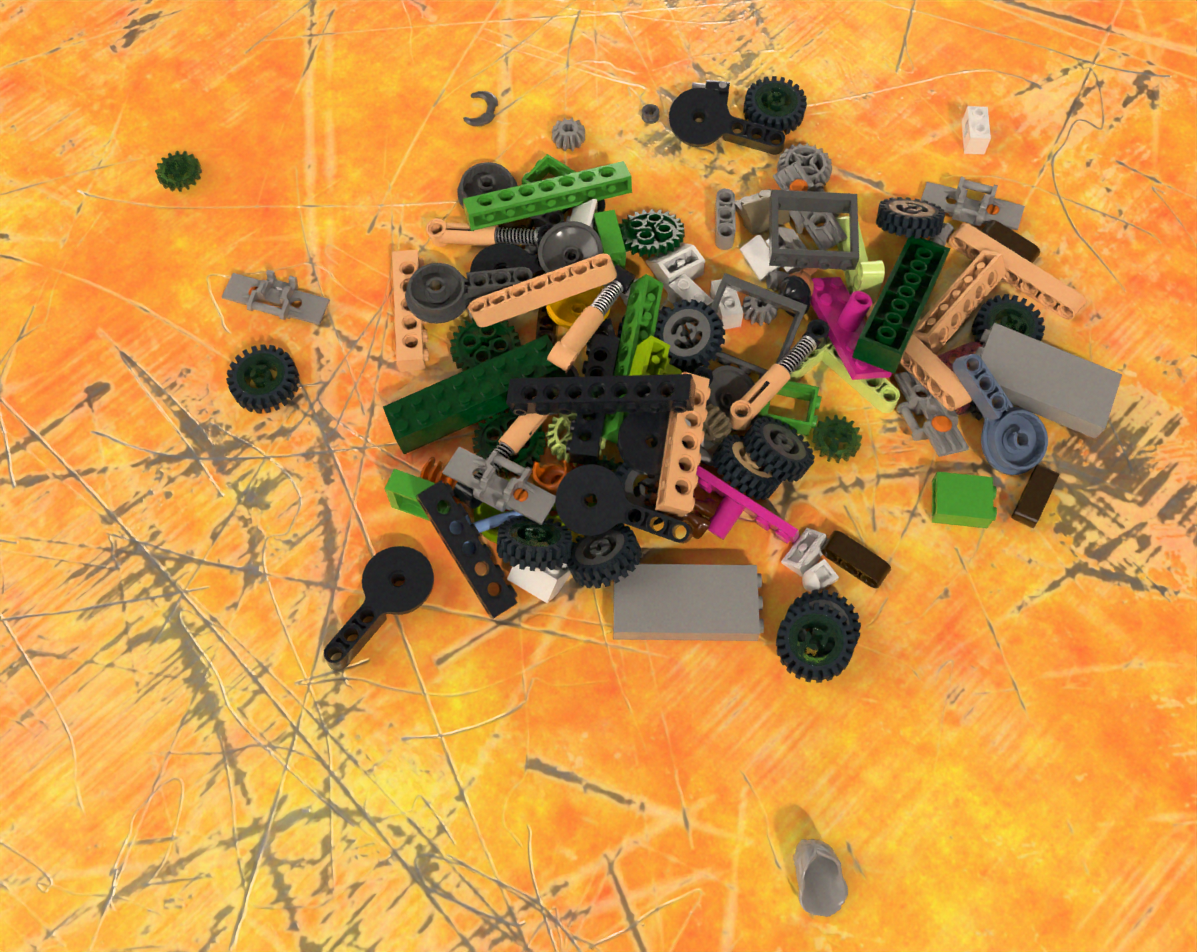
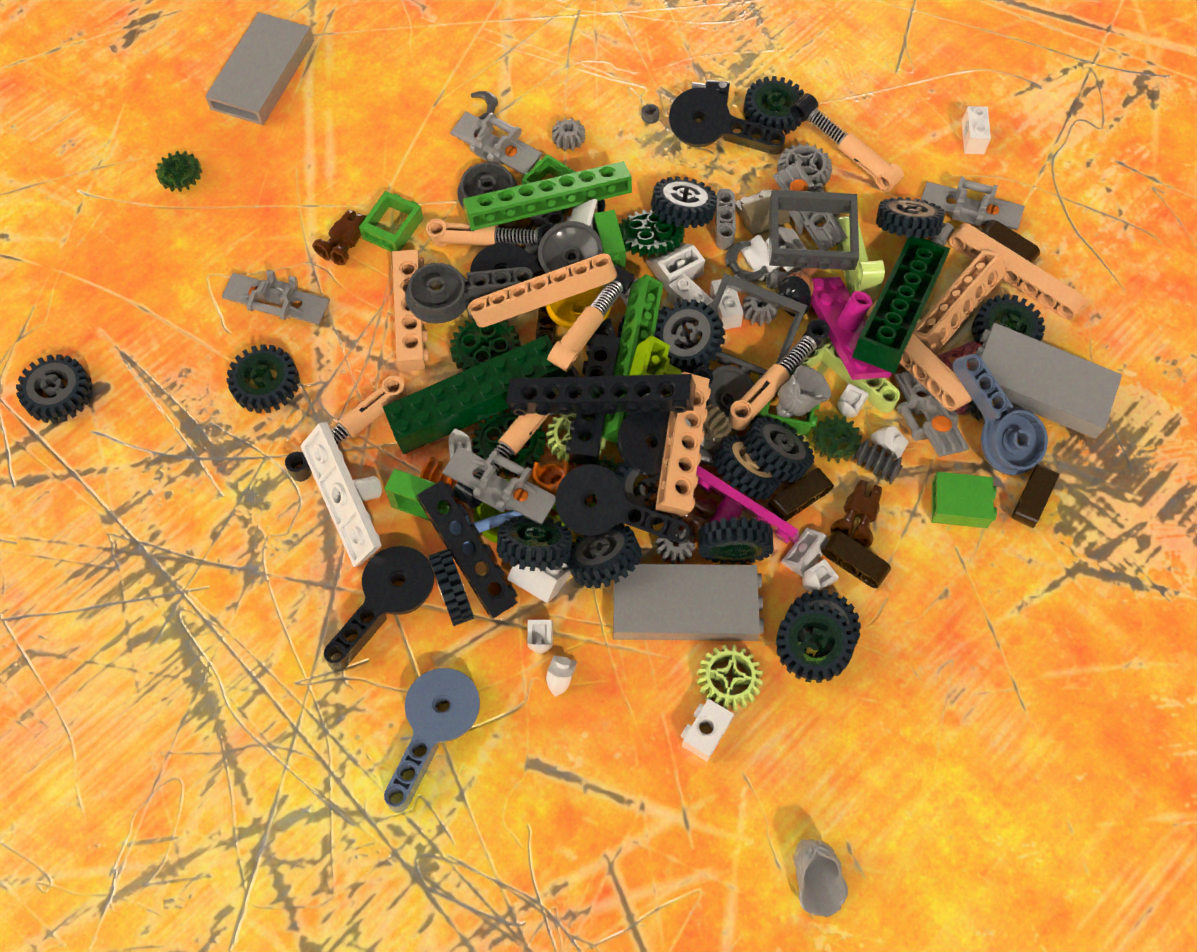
(47, 378): none -> wheel
(260, 68): none -> light grey brick
(342, 494): none -> white plate
(343, 231): none -> reddish brown piece
(352, 422): none -> light nougat piece
(384, 238): none -> bright green window
(432, 726): none -> sand blue beam
(451, 587): none -> black wheel
(459, 439): none -> white plate
(502, 150): none -> light grey piece
(540, 635): none -> white plate
(560, 674): none -> white plate
(679, 553): none -> light grey gear
(683, 202): none -> black wheel
(705, 744): none -> white brick
(731, 261): none -> dark grey piece
(736, 540): none -> black wheel
(739, 678): none -> yellowish green gear
(801, 494): none -> dark brown beam
(802, 392): none -> light grey hair
(851, 401): none -> white plate
(863, 507): none -> reddish brown piece
(878, 460): none -> dark grey piece
(885, 174): none -> piece
(890, 439): none -> white plate

